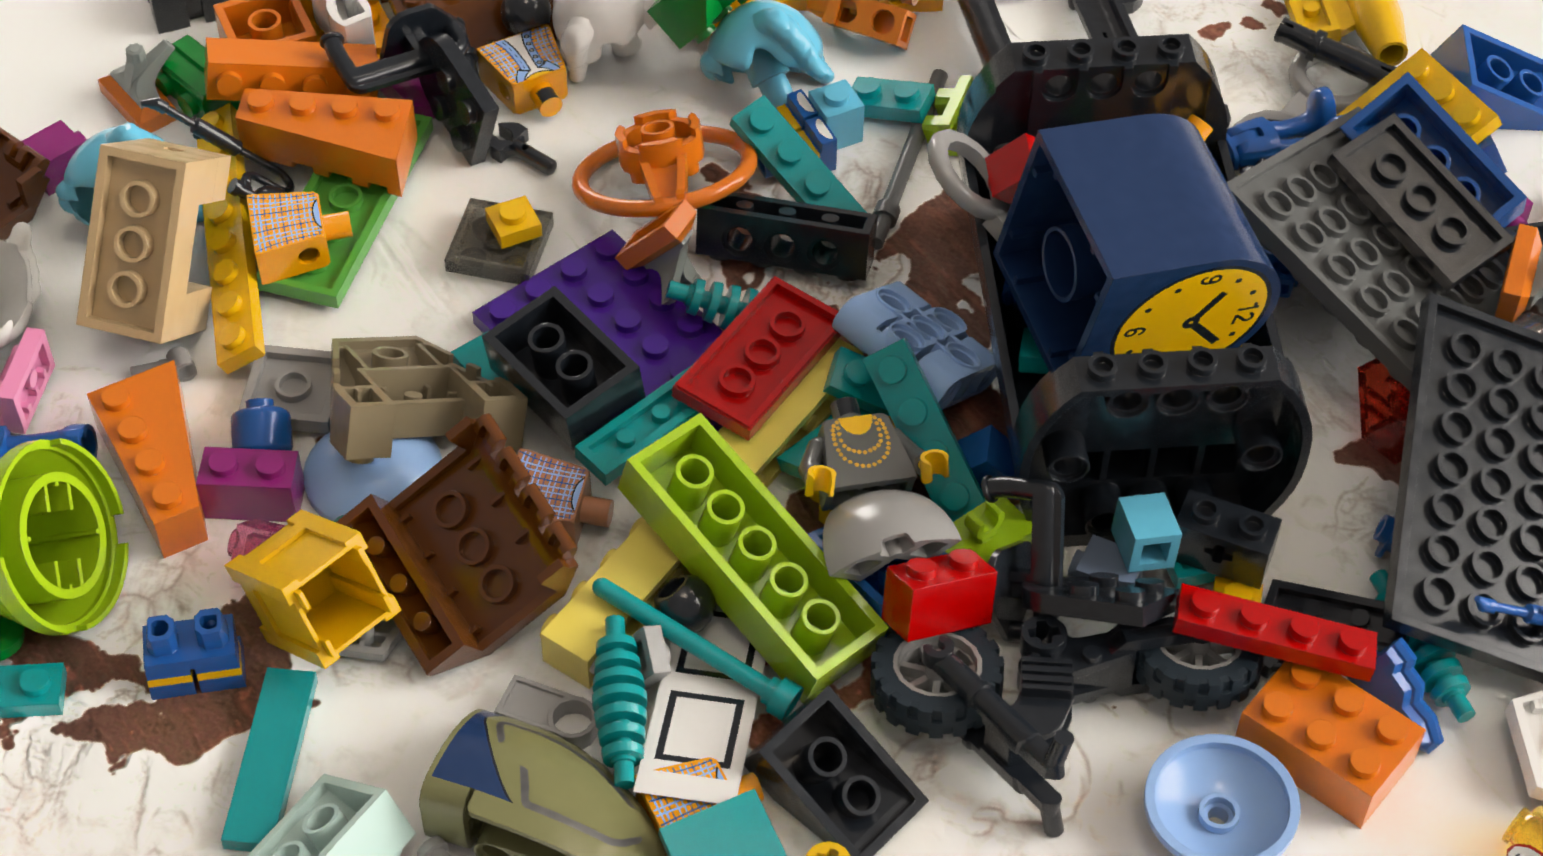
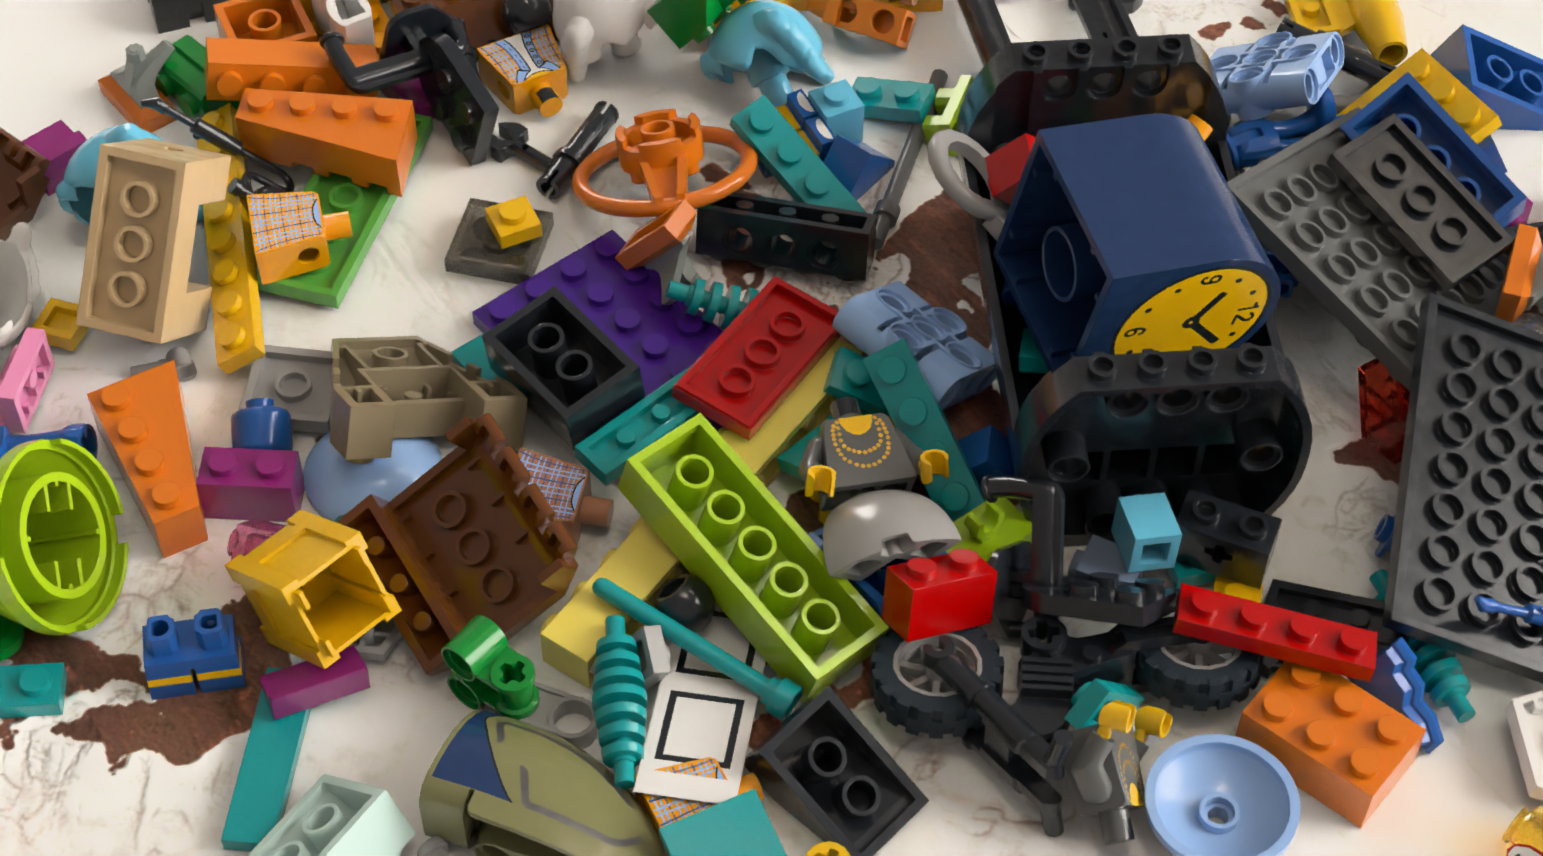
(60, 325): none -> yellow plate
(310, 685): none -> magenta slope
(490, 670): none -> green piece
(578, 148): none -> black pin
(857, 165): none -> blue slope
(1093, 696): none -> teal plate
(1106, 765): none -> dark grey torso
(1277, 72): none -> light blue connector

